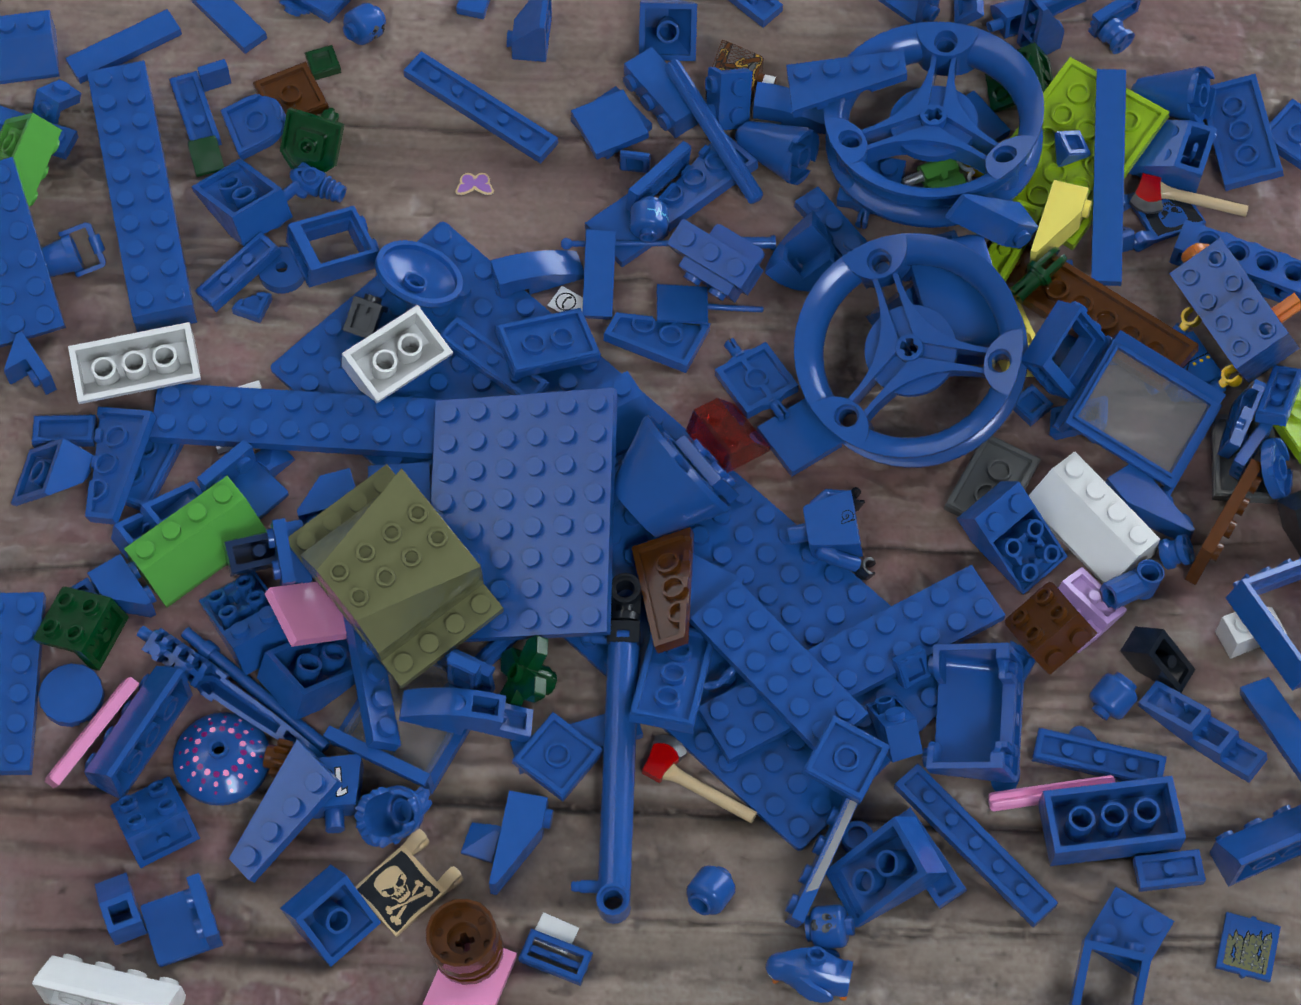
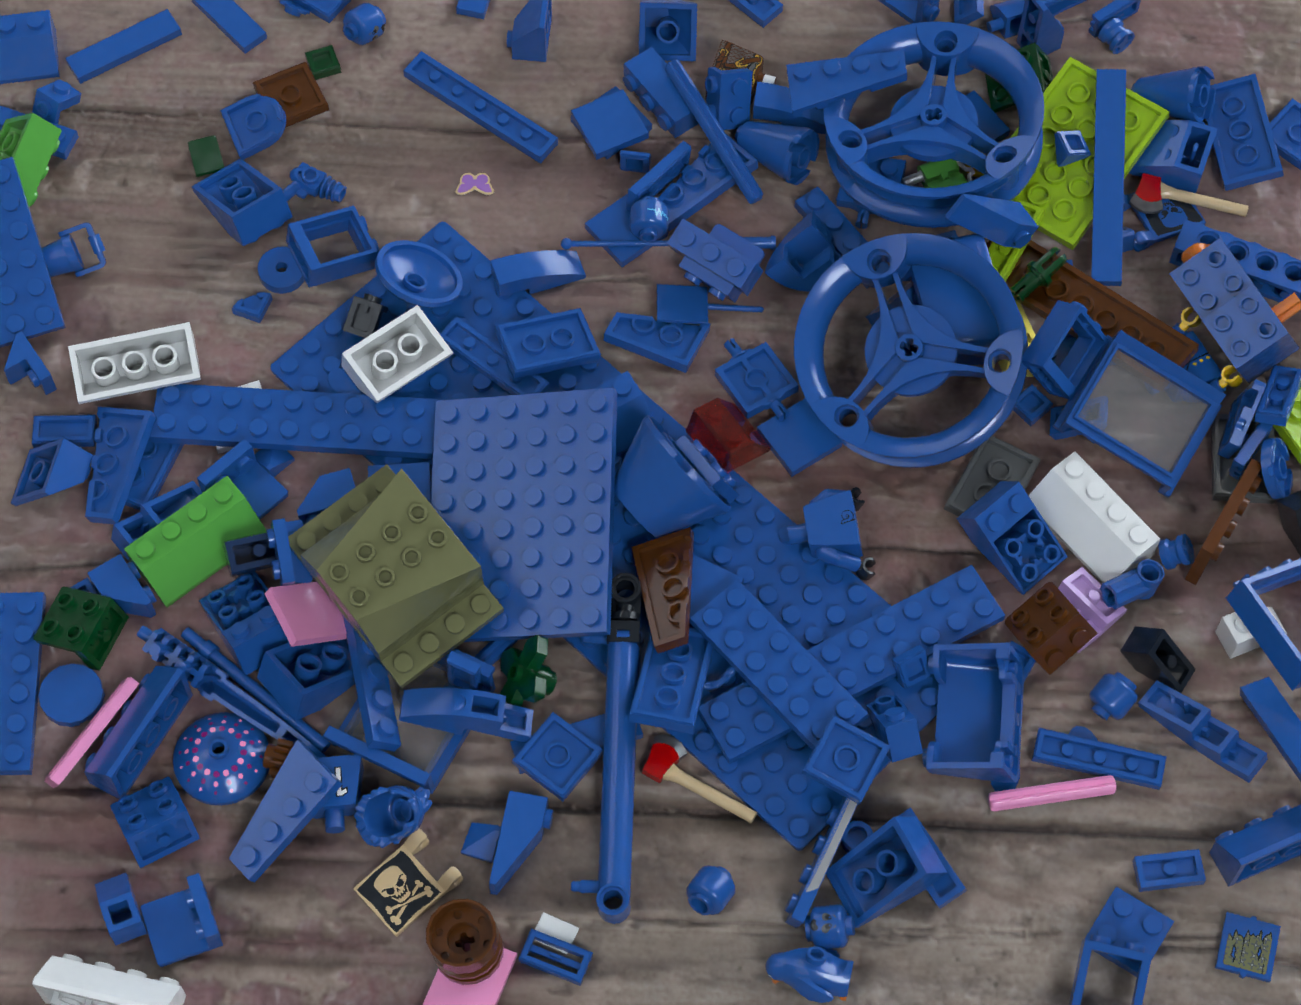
(141, 197): blue brick -> none
(194, 106): blue tile -> none
(214, 75): blue tile -> none
(238, 271): blue tile -> none
(312, 139): dark green piece -> none
(330, 914): blue slope -> none
(565, 300): white sticker -> none
(599, 274): blue tile -> none
(975, 845): blue plate -> none
(1060, 217): light yellow slope -> none
(1111, 820): blue brick -> none
(1150, 502): blue slope -> none

